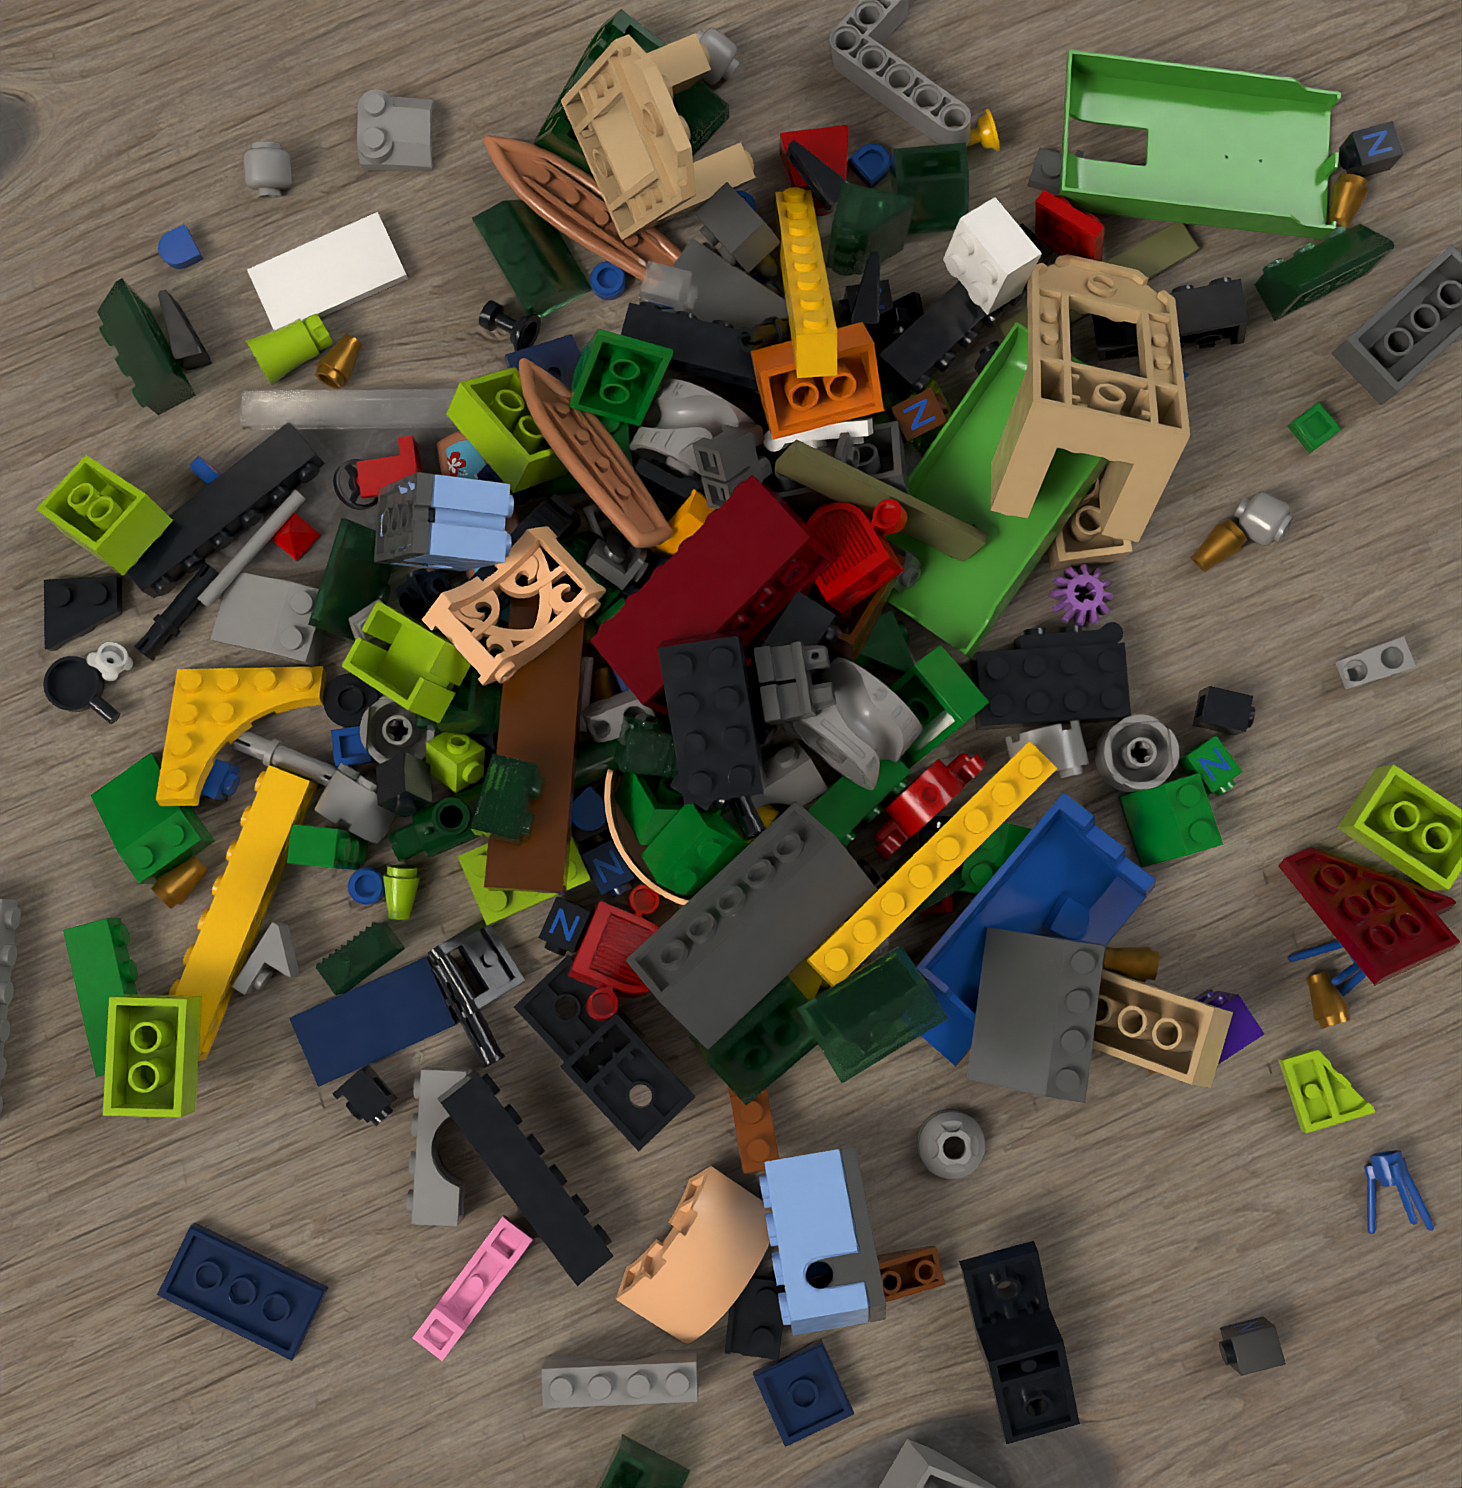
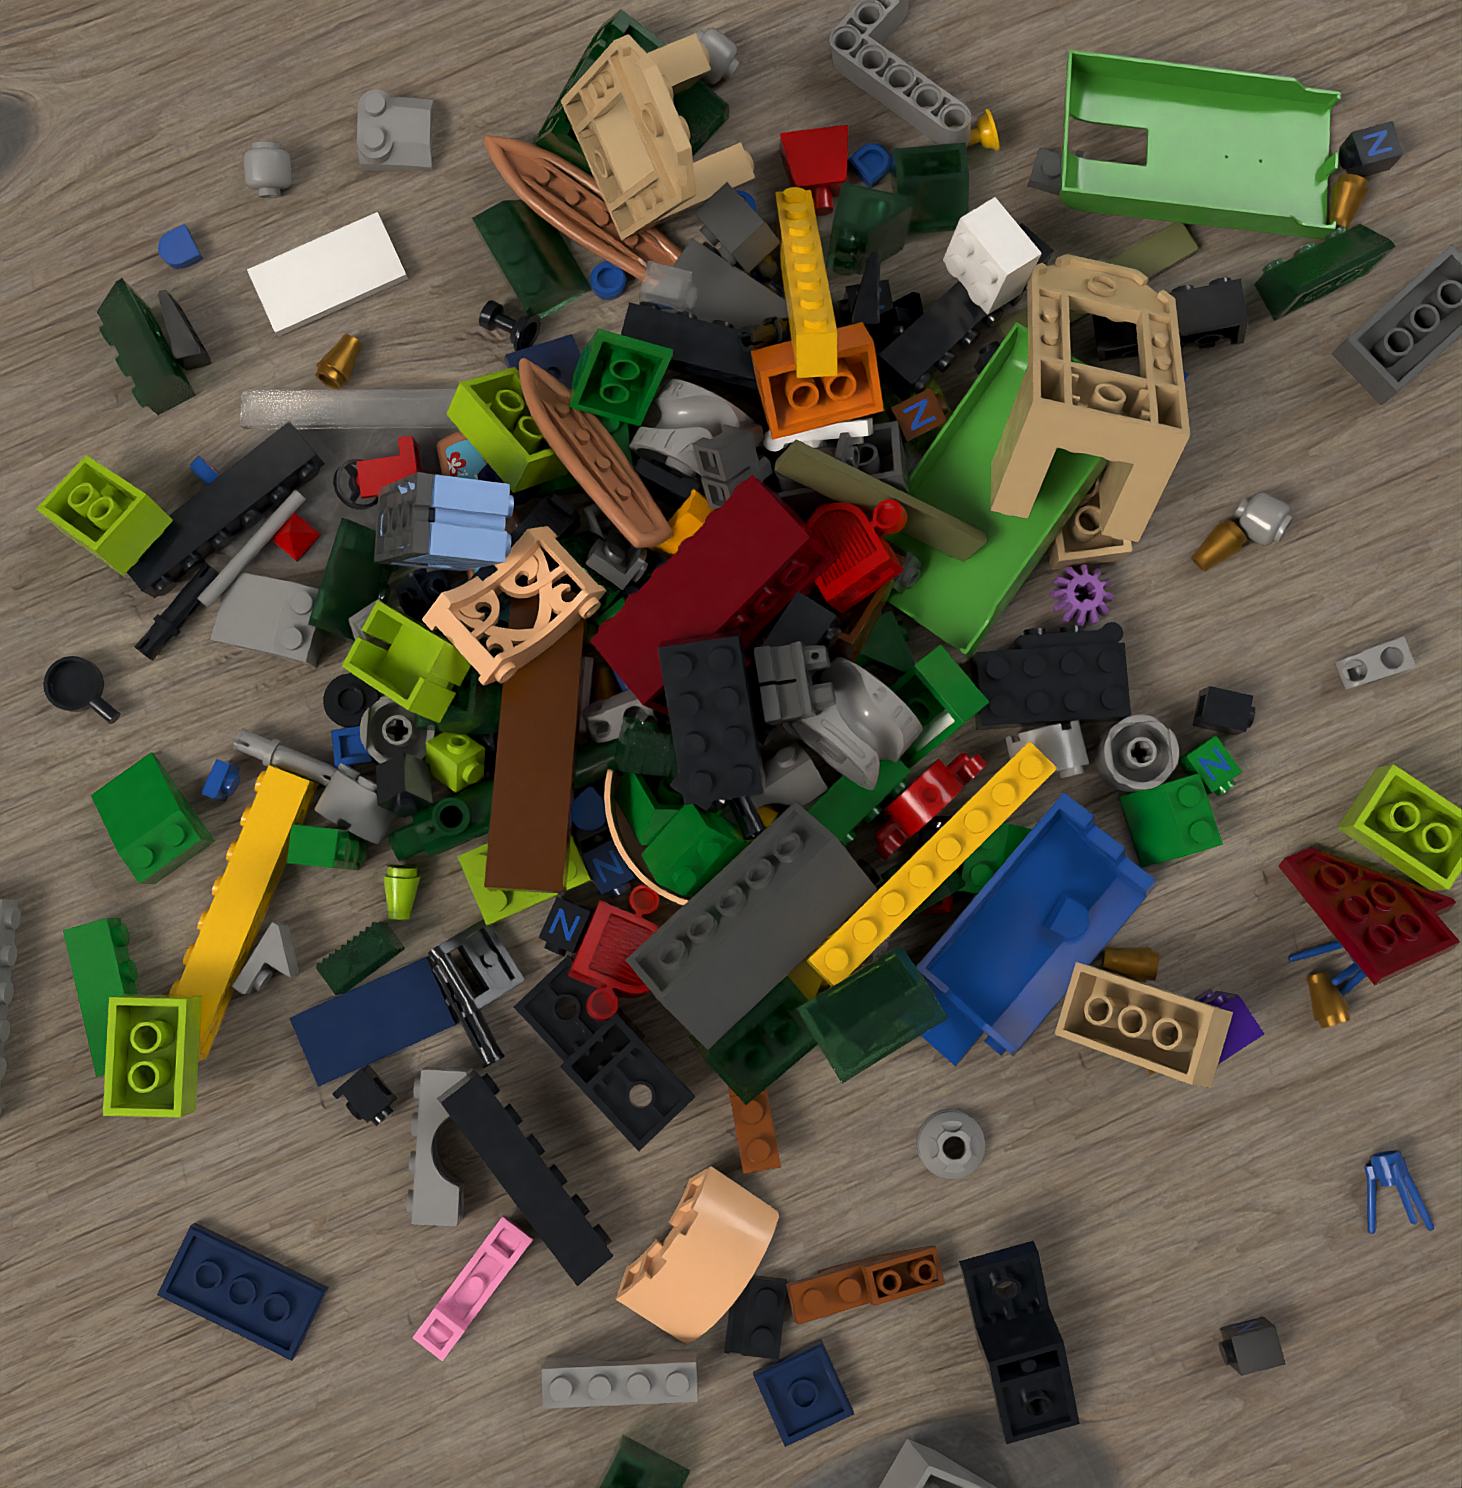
(78, 606): black wing -> none
(111, 652): white plate -> none
(179, 882): pearl gold cone -> none
(216, 709): yellow plate -> none
(289, 346): lime plant -> none
(366, 886): blue tile -> none
(508, 799): clear green brick -> none
(817, 175): black slope -> none
(822, 1231): light blue piece -> none
(1036, 1013): dark grey slope -> none
(1067, 228): red plate -> none
(1314, 427): green tile -> none
(1320, 1092): lime wing -> none

